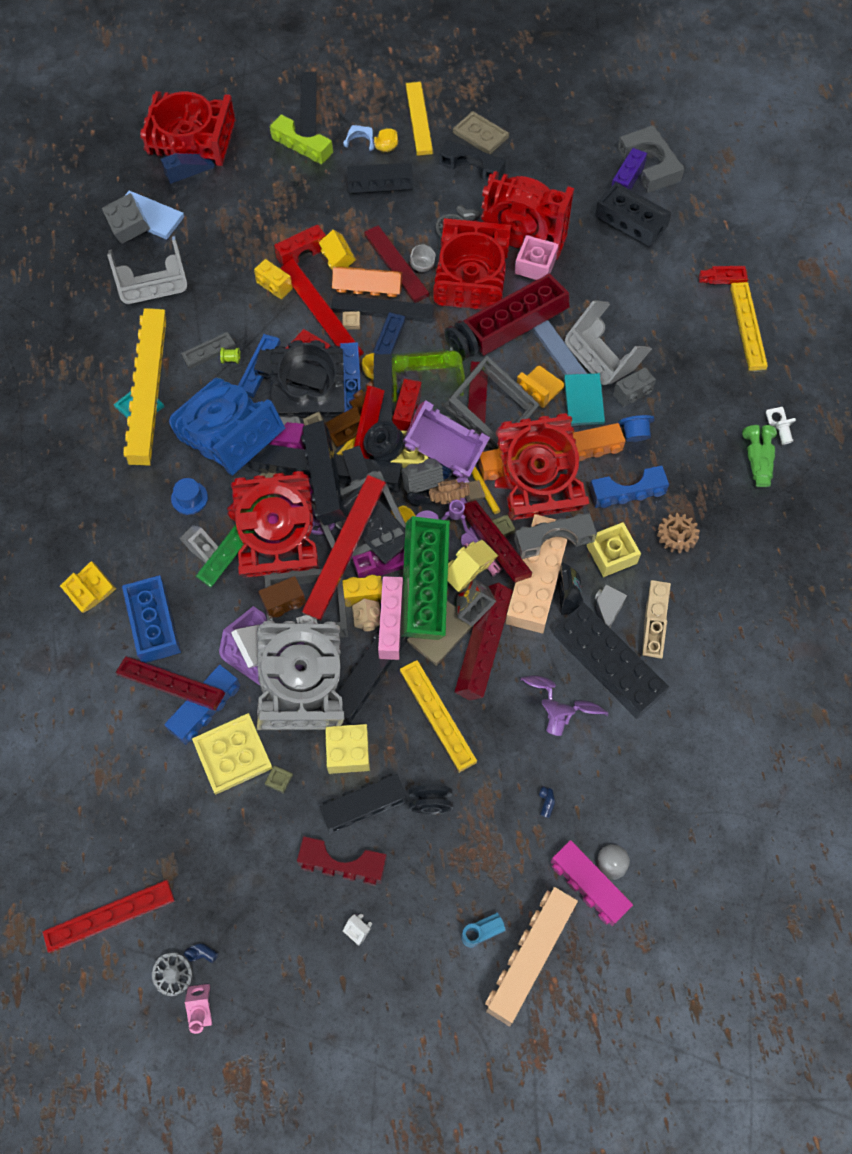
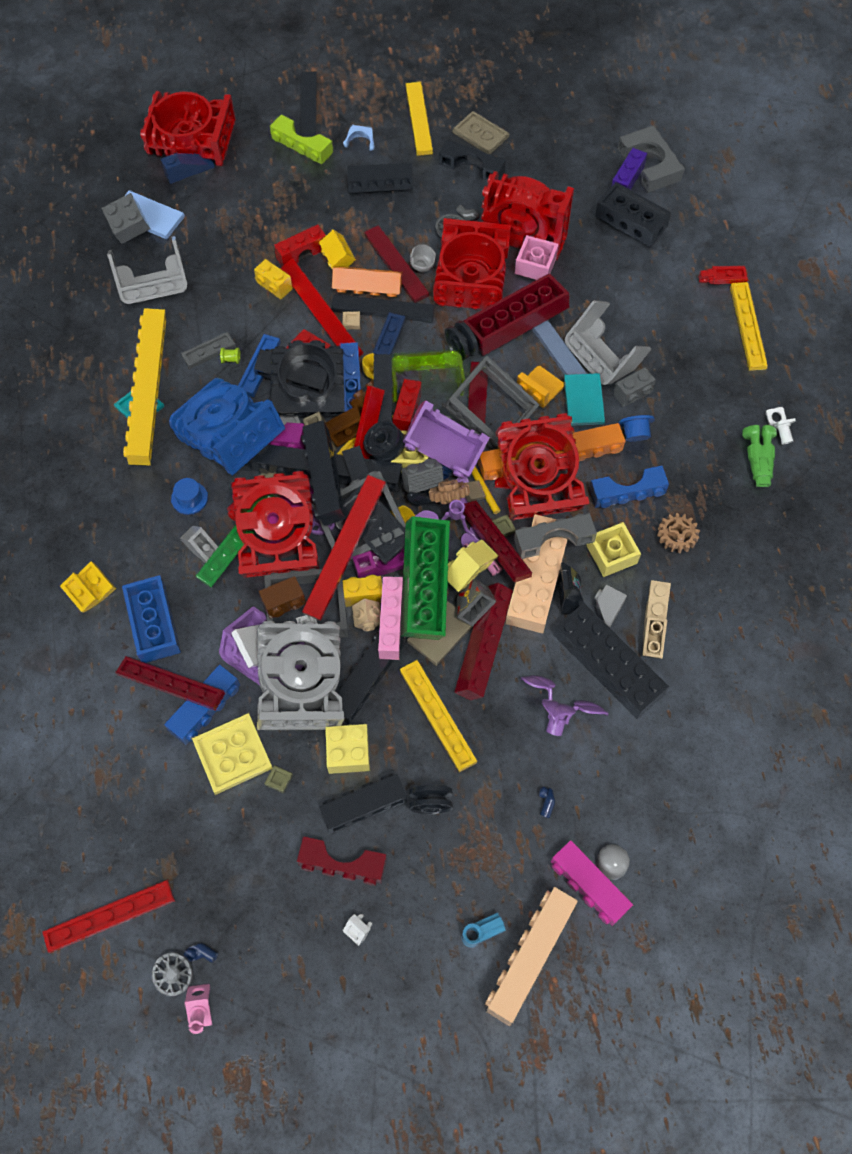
(386, 140): yellow hair -> none

